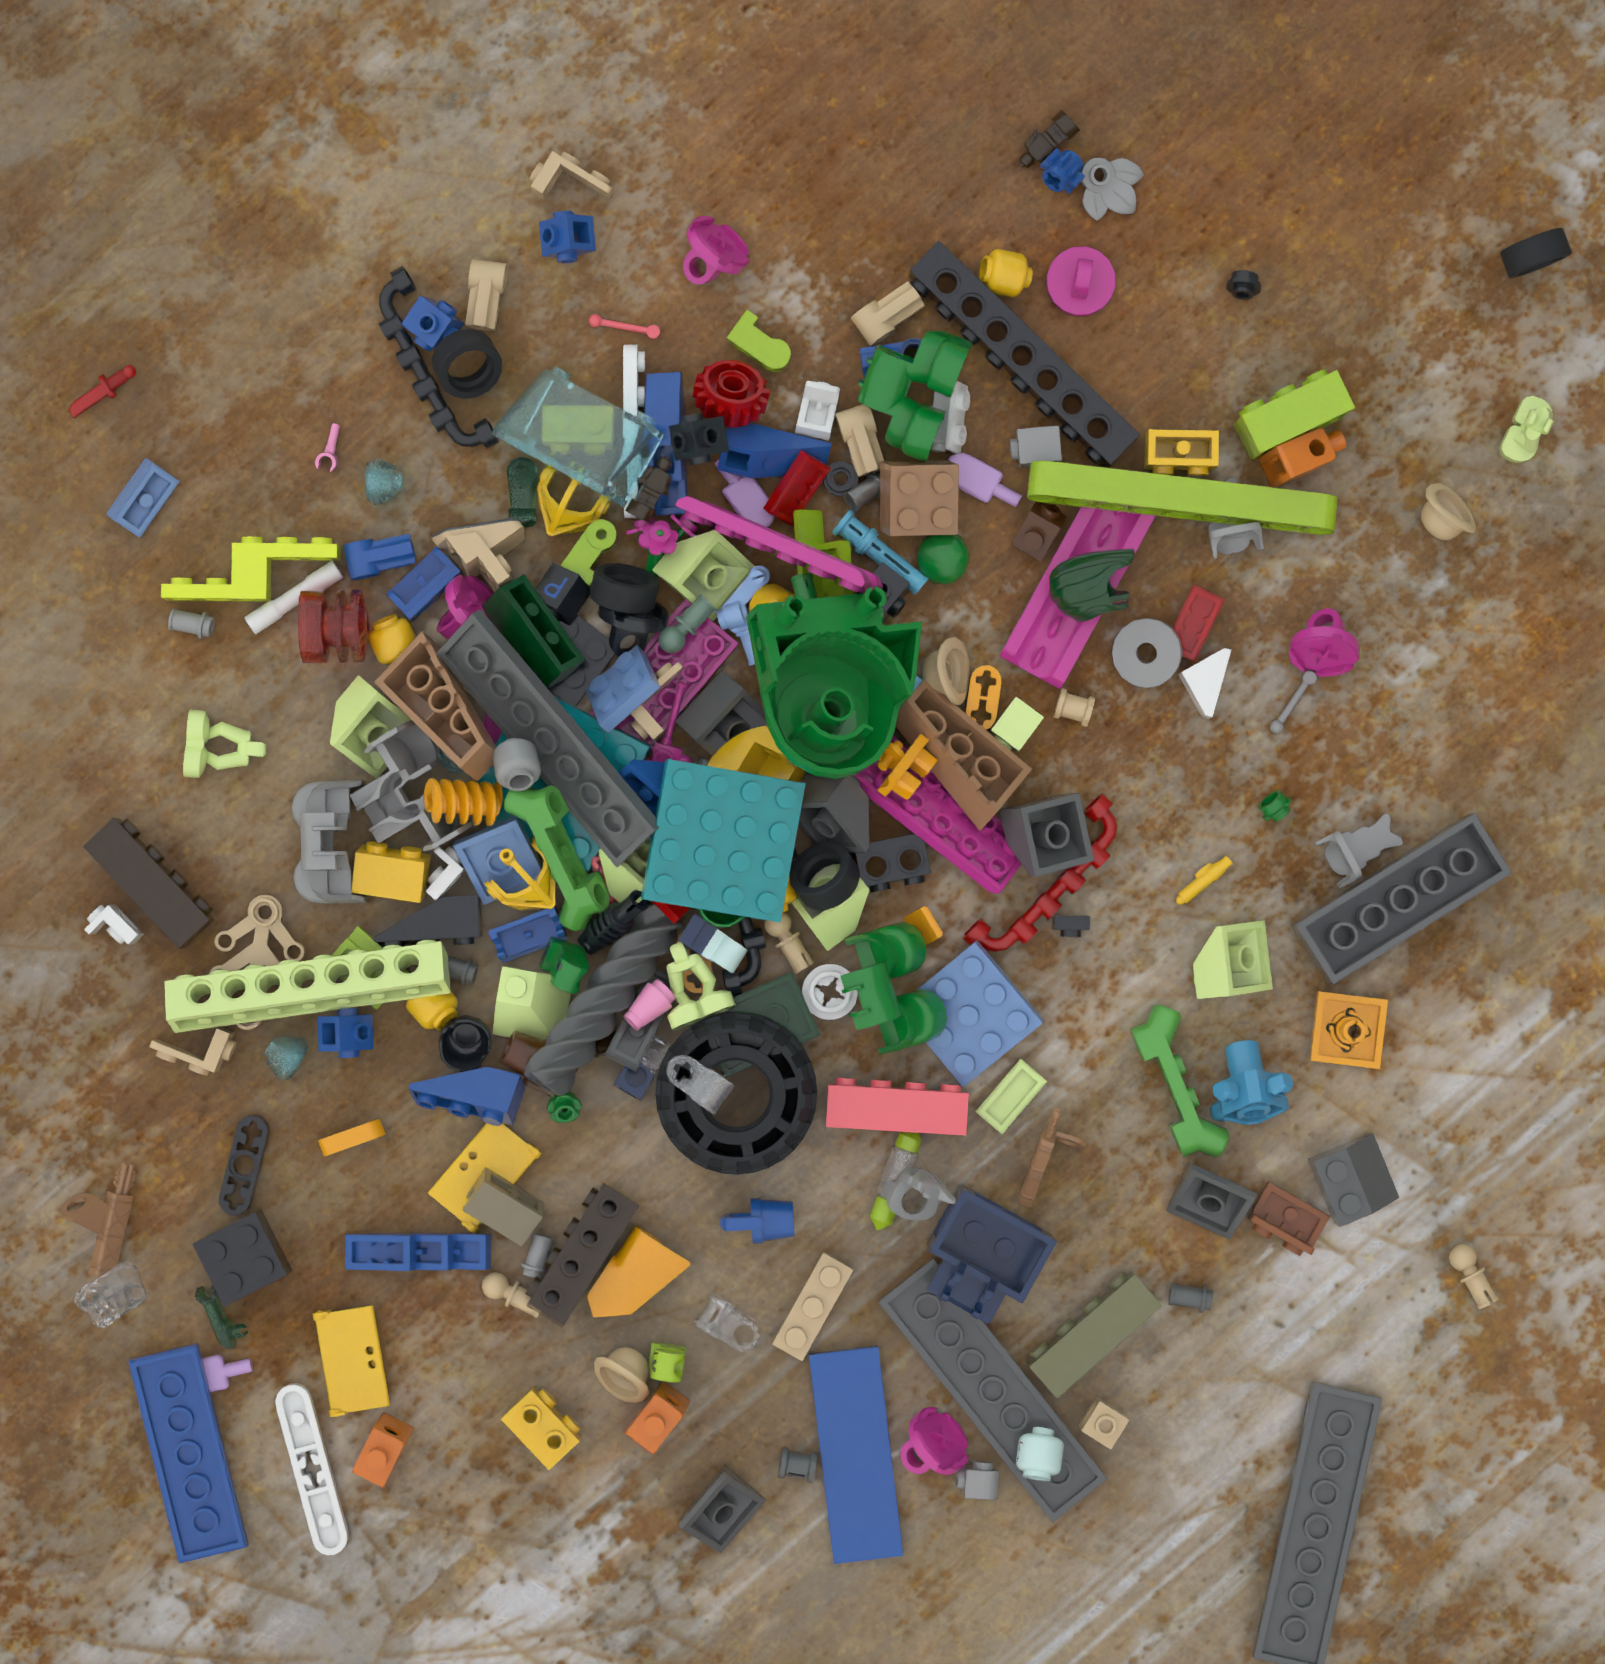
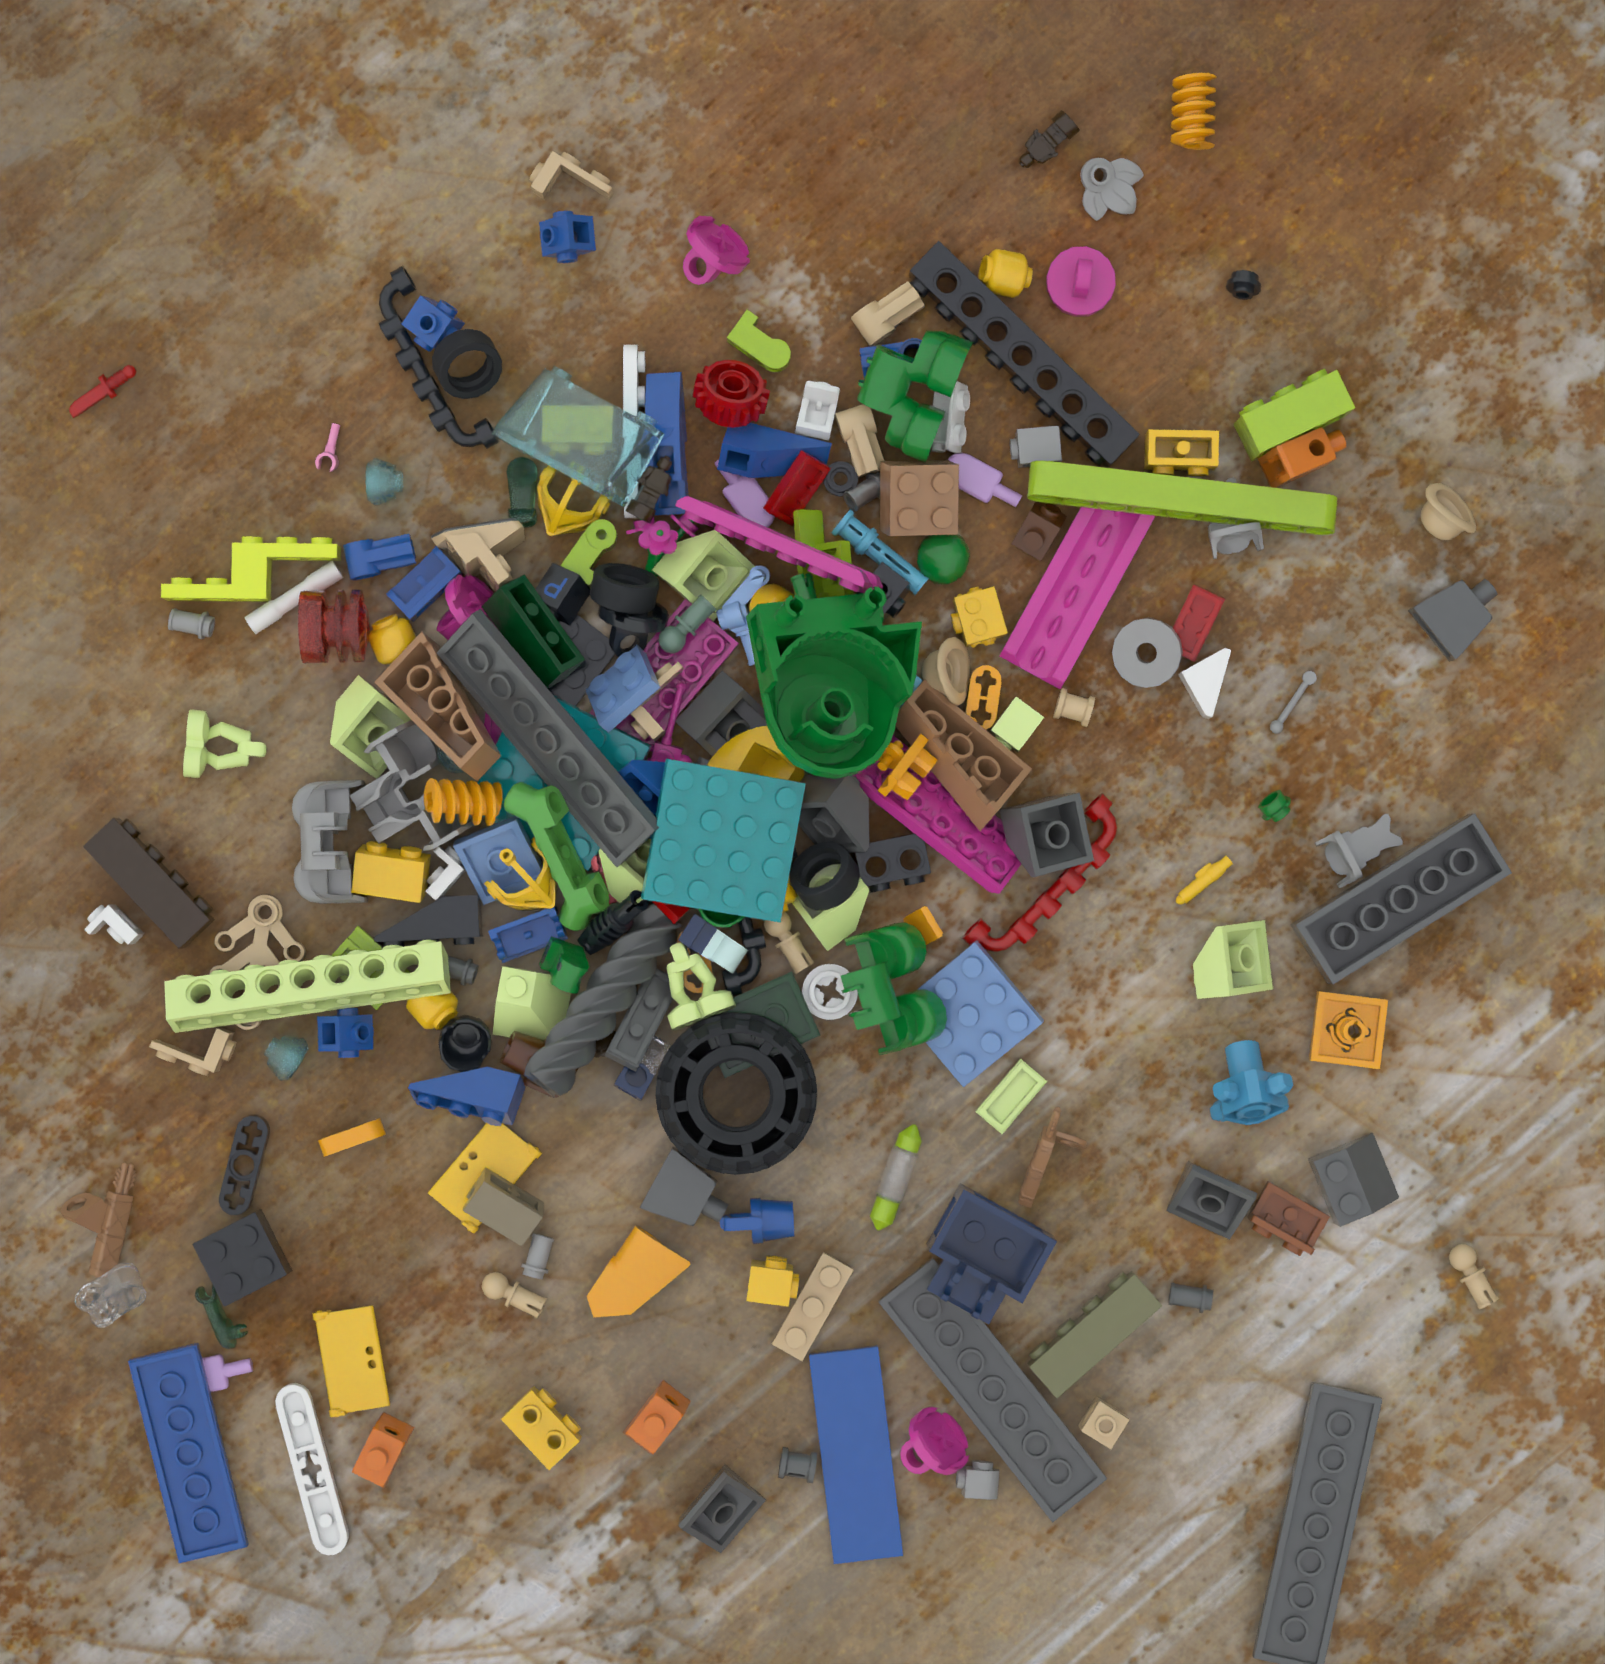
(142, 497): medium blue slope -> none
(417, 1251): blue slope -> none
(486, 285): tan piece -> none
(516, 764): light grey head -> none
(567, 1101): green plate -> none
(581, 1255): dark brown brick -> none
(624, 1374): tan hat -> none
(649, 1004): bright pink cone -> none
(652, 331): coral hinge -> none
(666, 1362): lime leg -> none
(683, 1191): none -> dark grey torso
(698, 438): black brick -> none
(703, 1086): clear piece -> none
(726, 1323): clear piece -> none
(772, 1281): none -> yellow brick
(897, 1108): coral brick -> none
(922, 1180): light grey hair -> none
(978, 617): none -> yellow head
(1039, 1454): light aqua head -> none
(1062, 170): blue gear -> none
(1070, 925): black plate -> none
(1083, 586): dark green hair -> none
(1191, 1131): bright green plate -> none
(1192, 111): none -> light orange piece
(1324, 648): dark pink tile -> none
(1455, 616): none -> dark grey torso
(1530, 420): yellowish green piece -> none
(1536, 252): black tyre -> none

